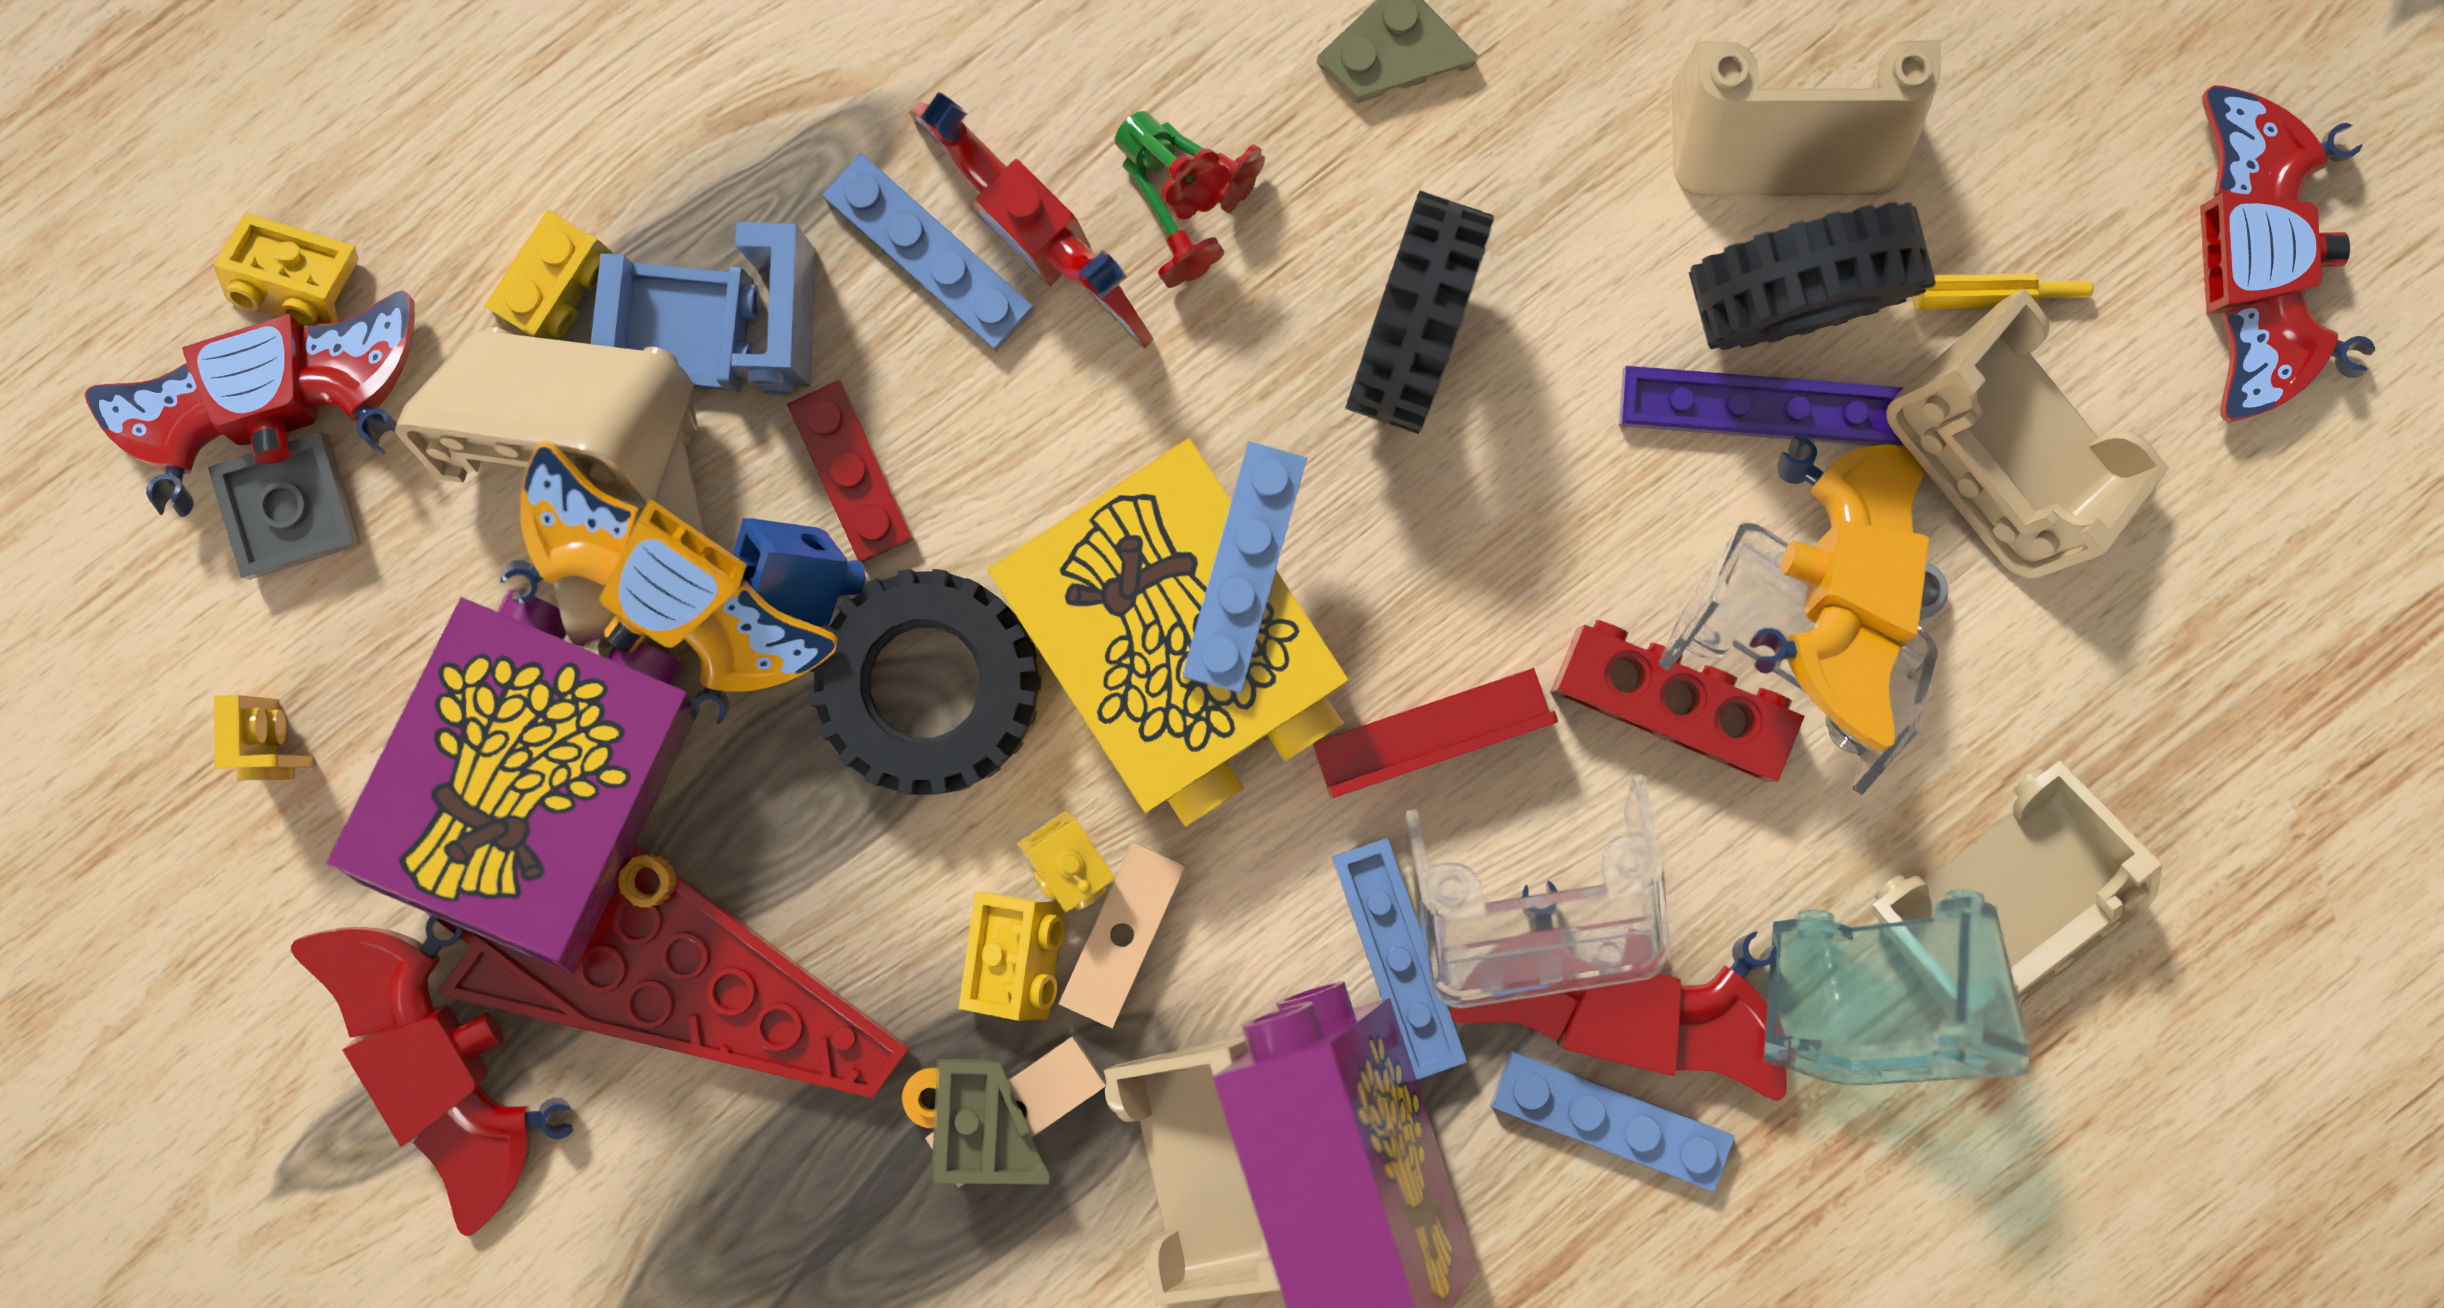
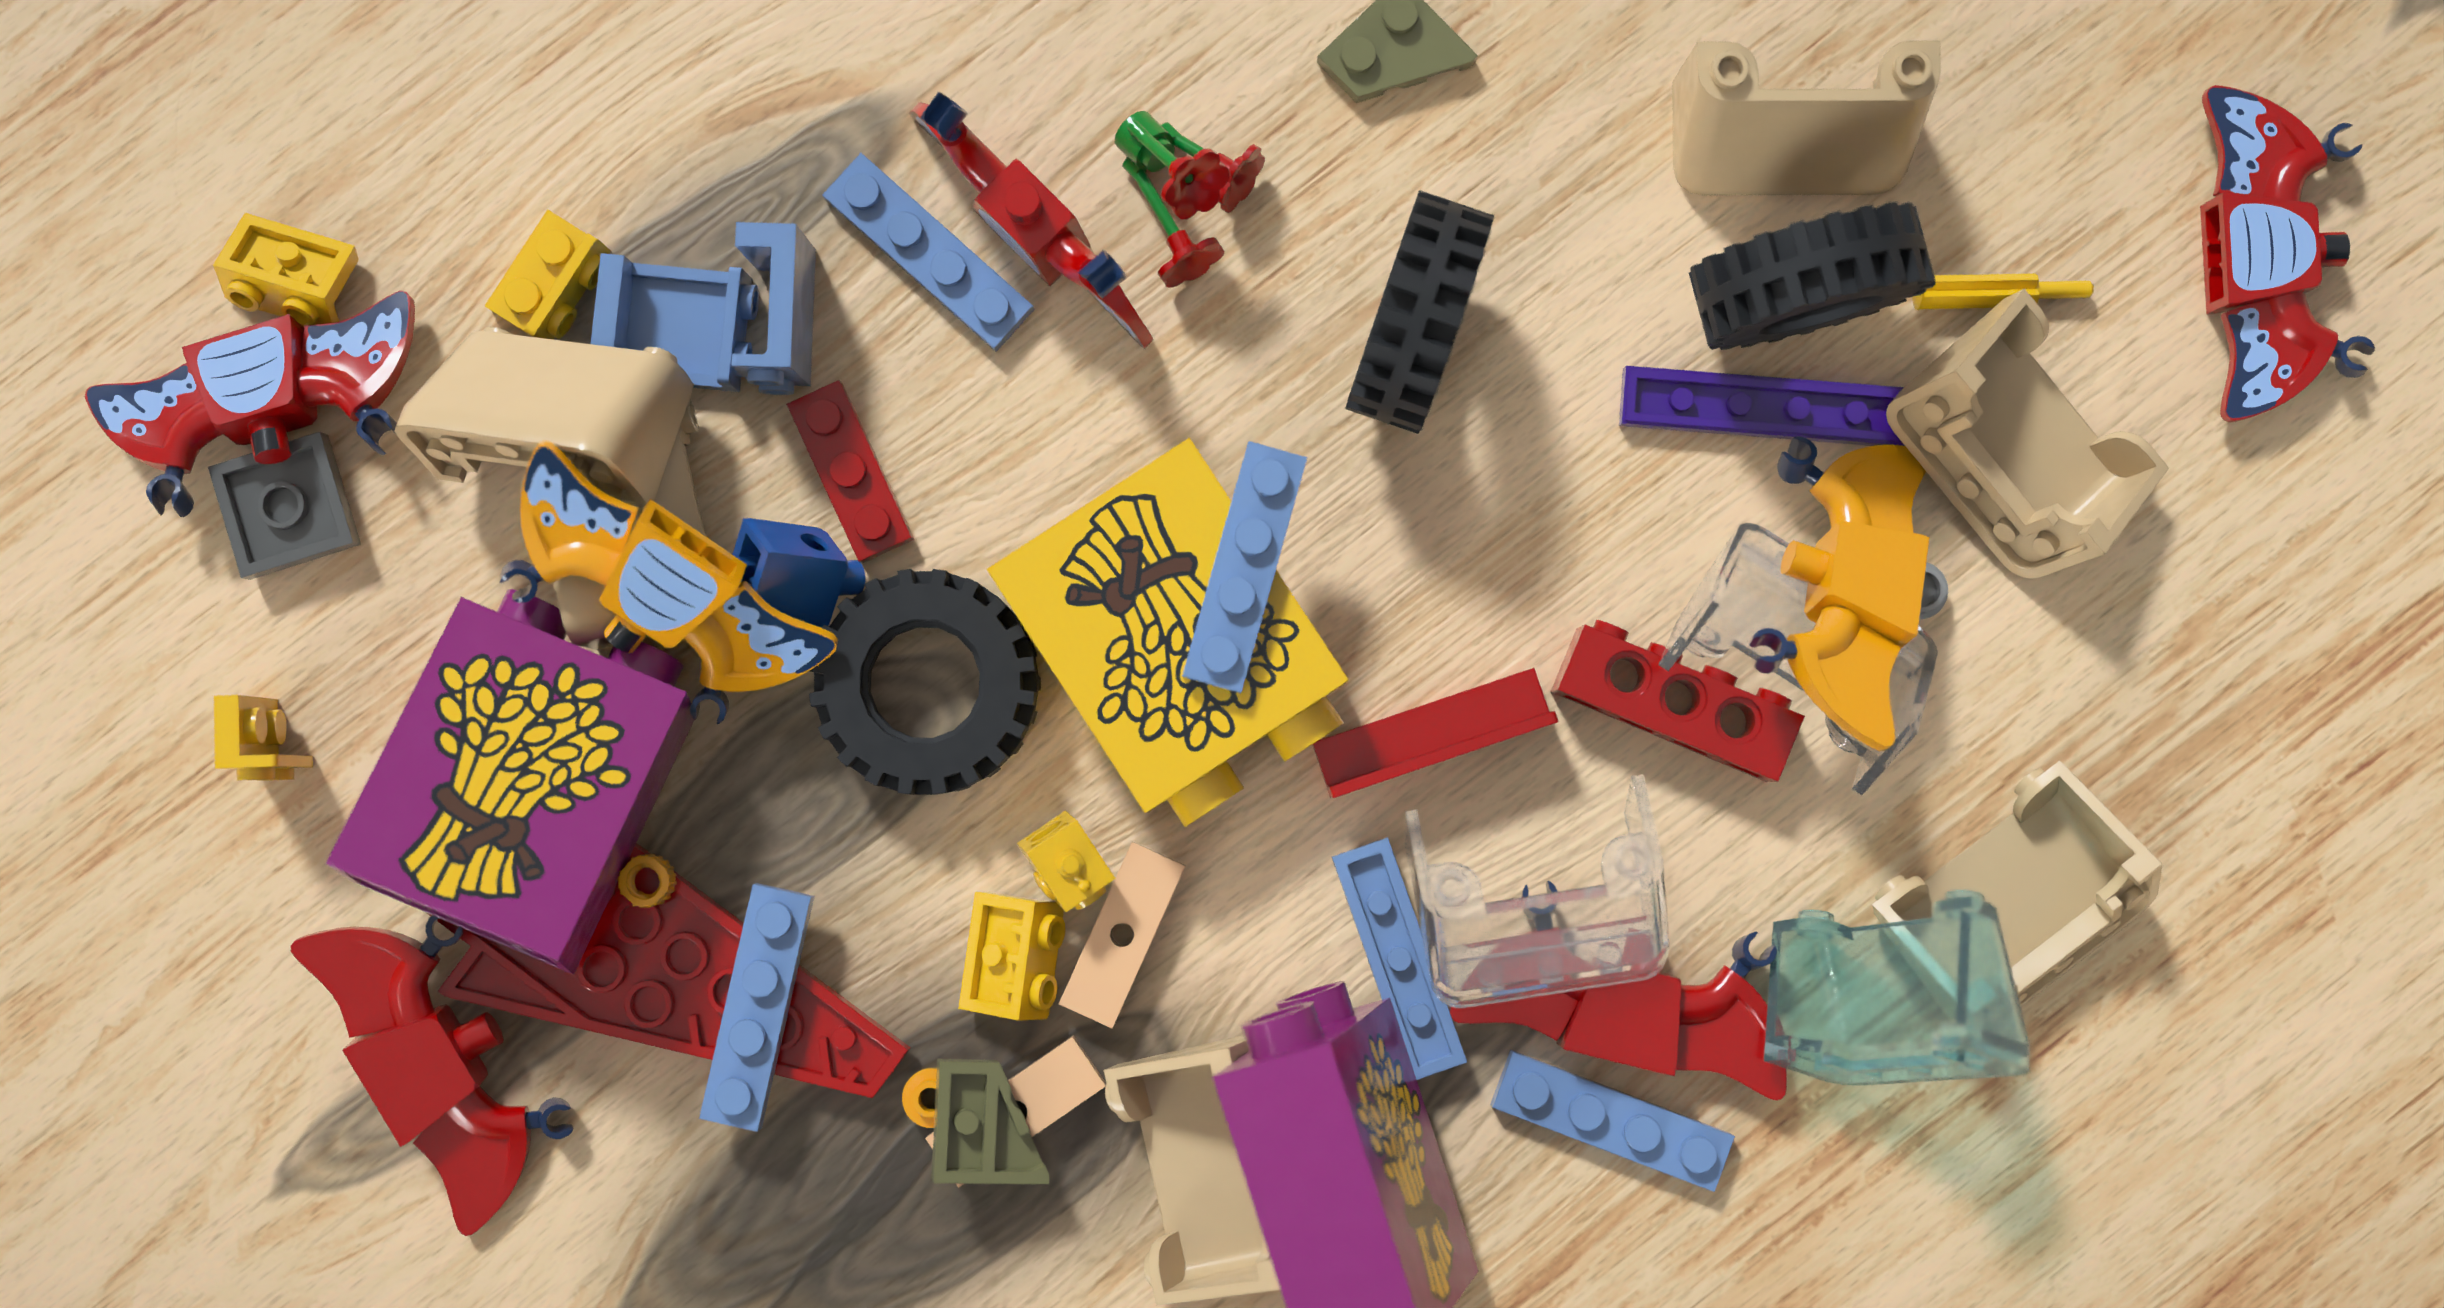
(756, 1007): none -> medium blue plate

